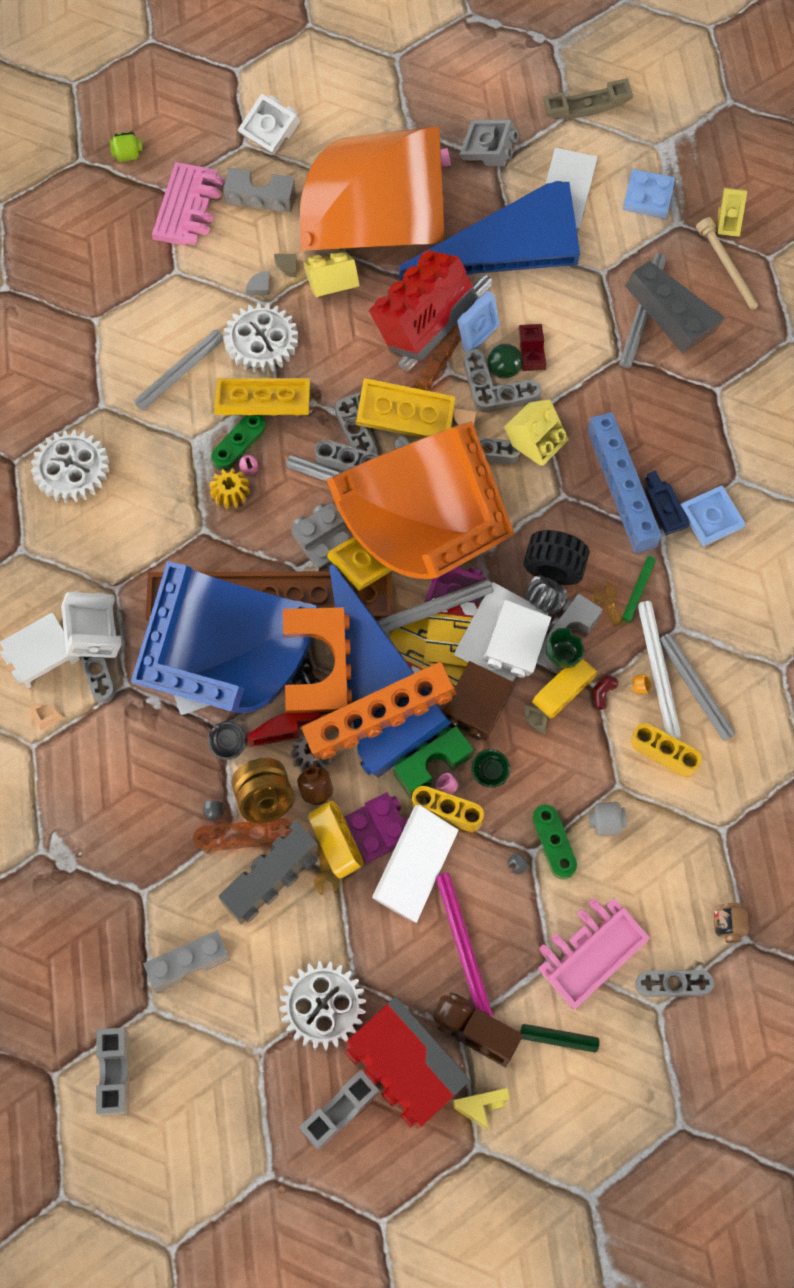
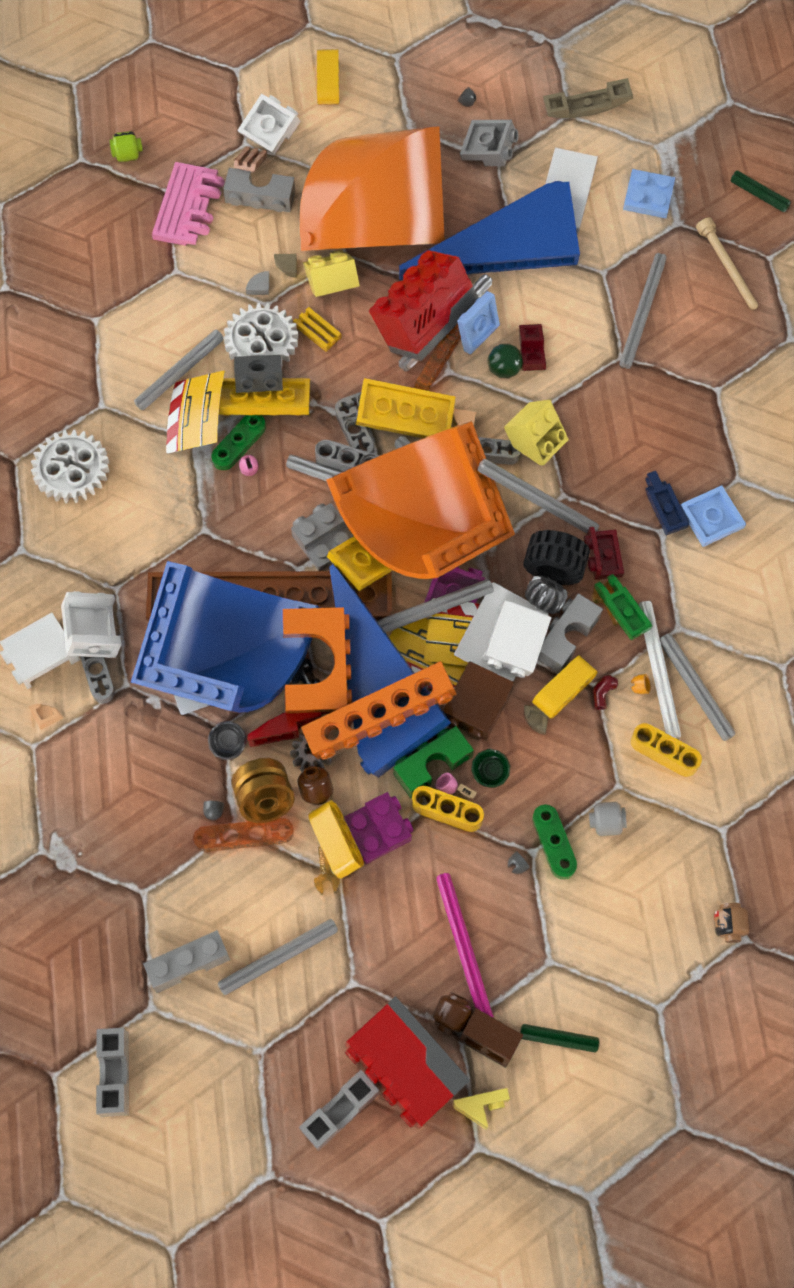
(194, 412): none -> yellow sticker
(237, 493): yellow gear -> none
(245, 159): none -> nougat tile
(258, 373): none -> dark grey brick
(270, 874): dark grey wedge -> none
(277, 957): none -> light grey axle
(304, 317): none -> yellow tile
(327, 76): none -> yellow beam
(341, 1020): white gear -> none
(415, 863): white tile -> none
(445, 159): bright pink hinge -> none
(466, 792): none -> tan piece
(467, 97): none -> dark grey hinge
(494, 393): light grey beam -> none
(536, 496): none -> light grey axle
(564, 648): dark green hair -> none
(596, 952): bright pink hinge -> none
(604, 553): none -> dark red bracket
(623, 483): medium blue brick -> none
(624, 608): none -> green hinge
(638, 589): green bar -> none
(673, 307): dark grey wedge -> none
(681, 974): light grey beam -> none
(731, 212): light yellow slope -> none
(760, 191): none -> dark green axle

